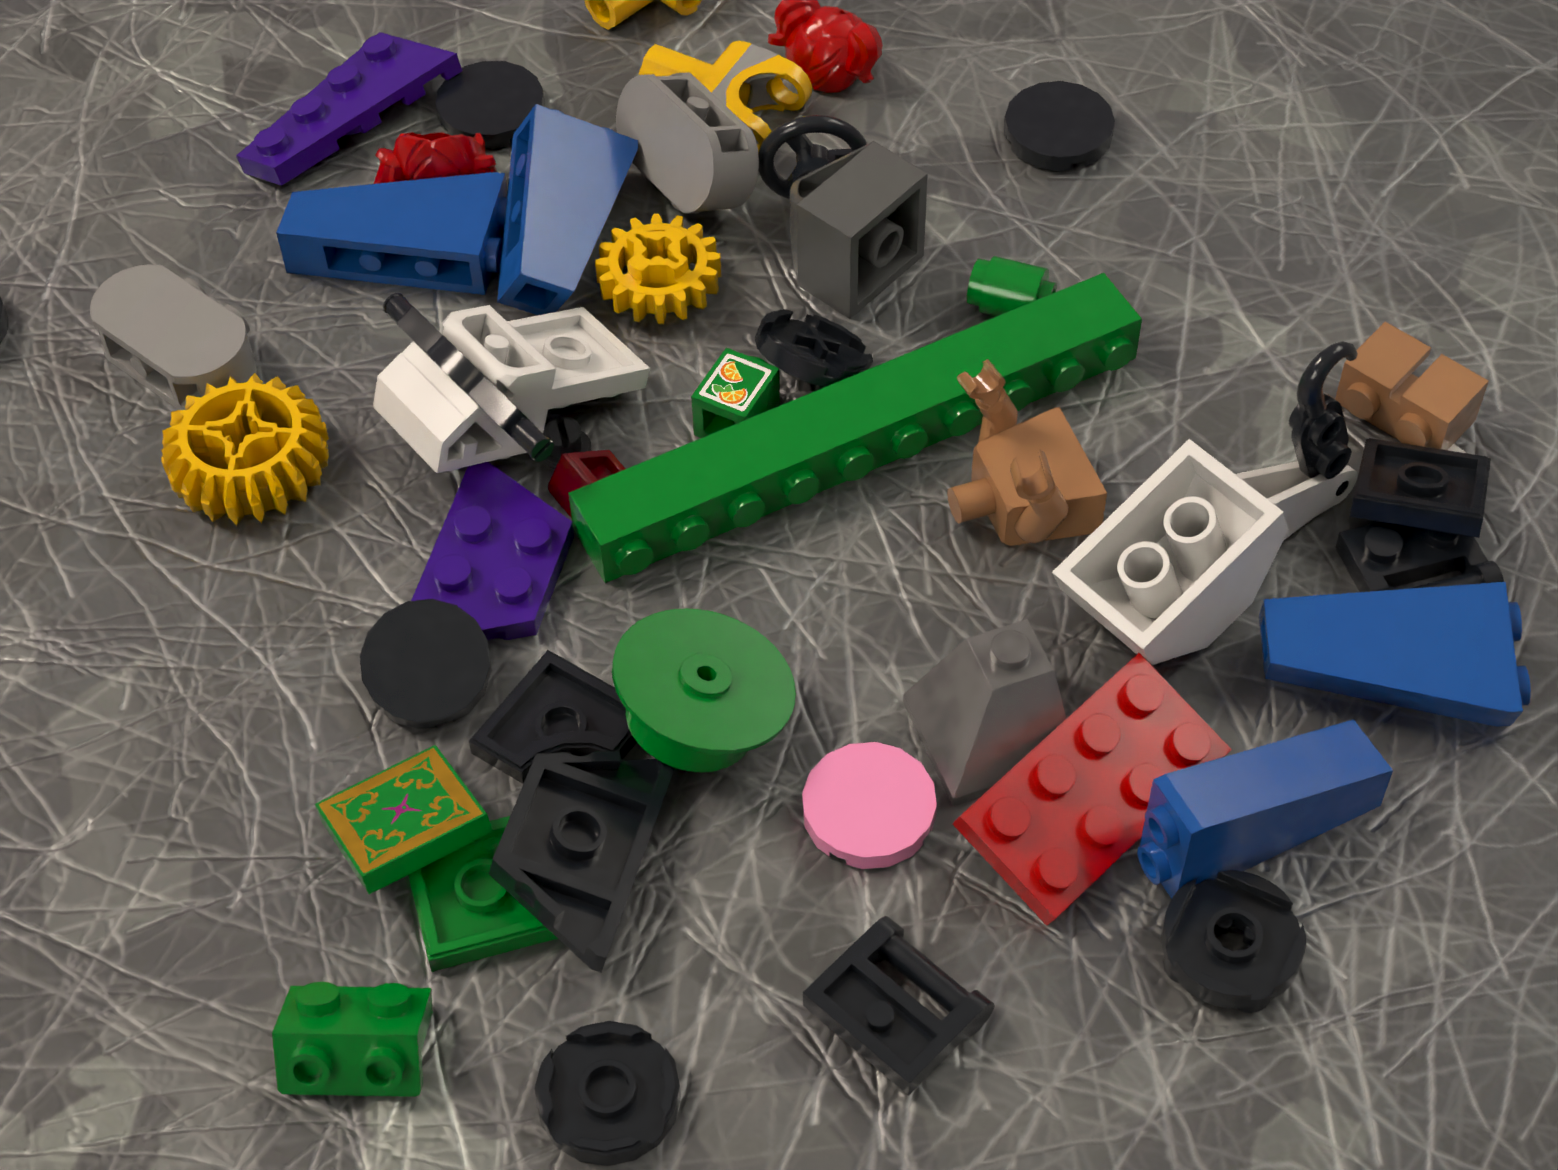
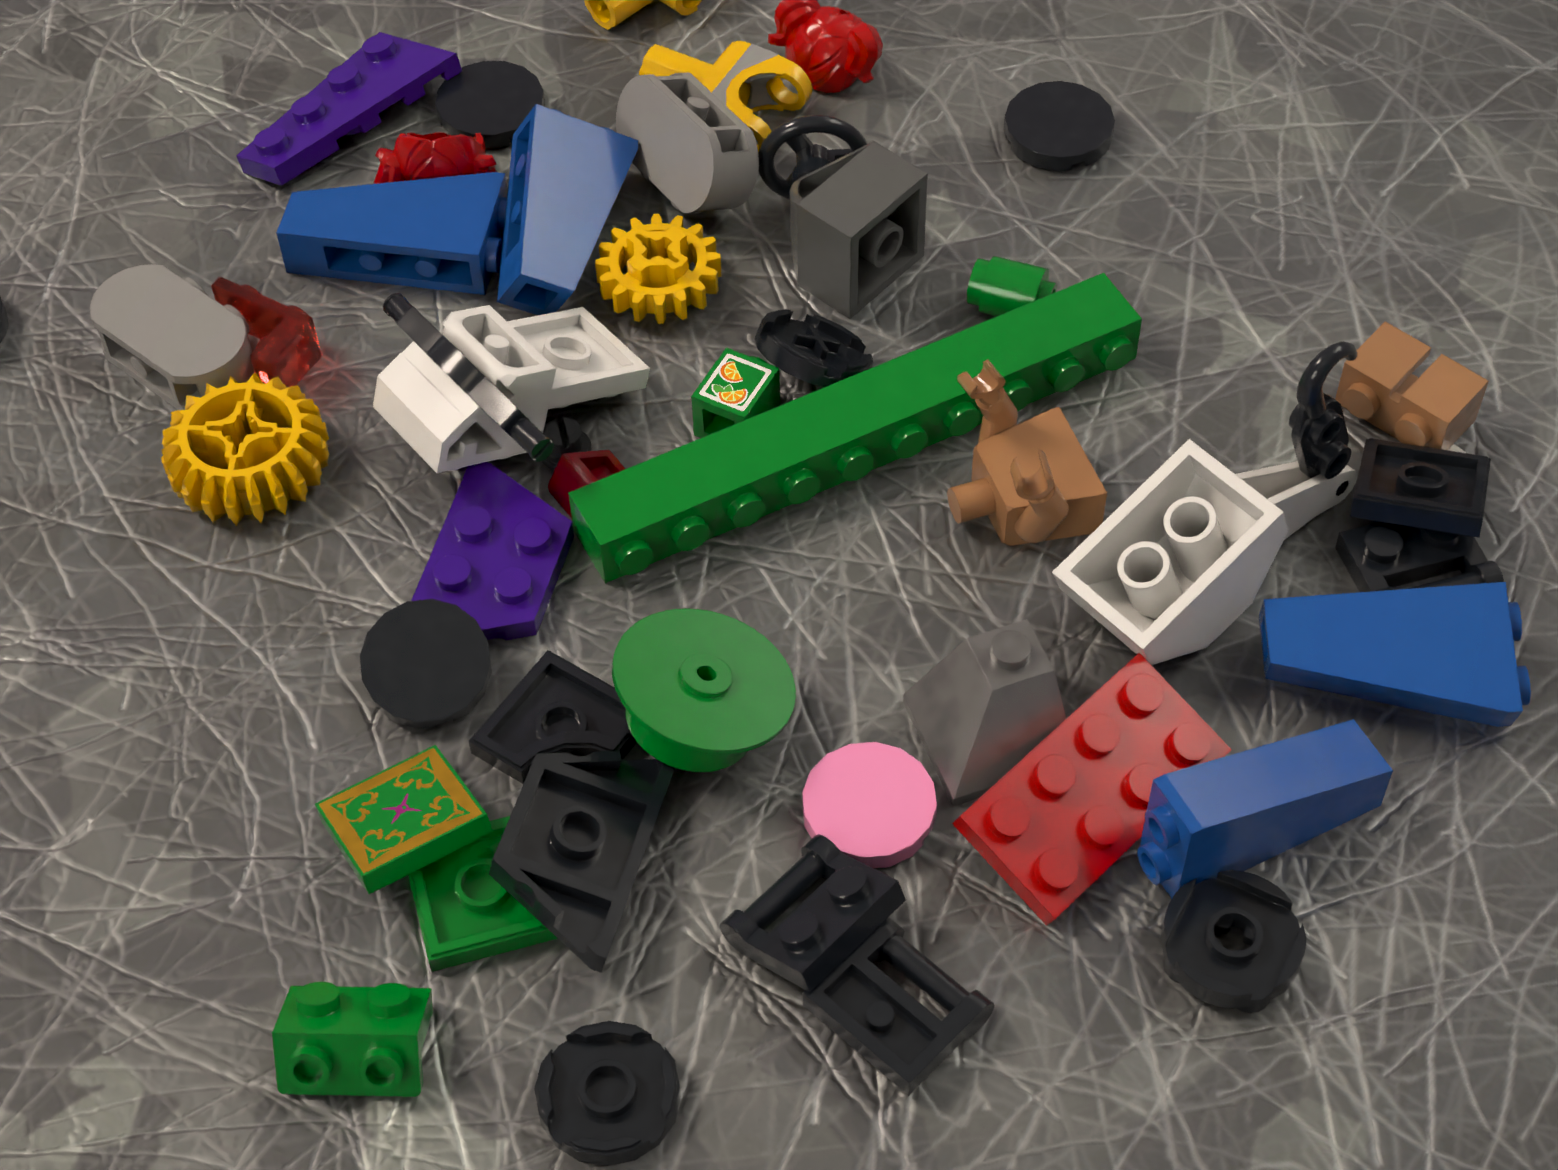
(286, 333): none -> clear red bracket
(824, 925): none -> black plate

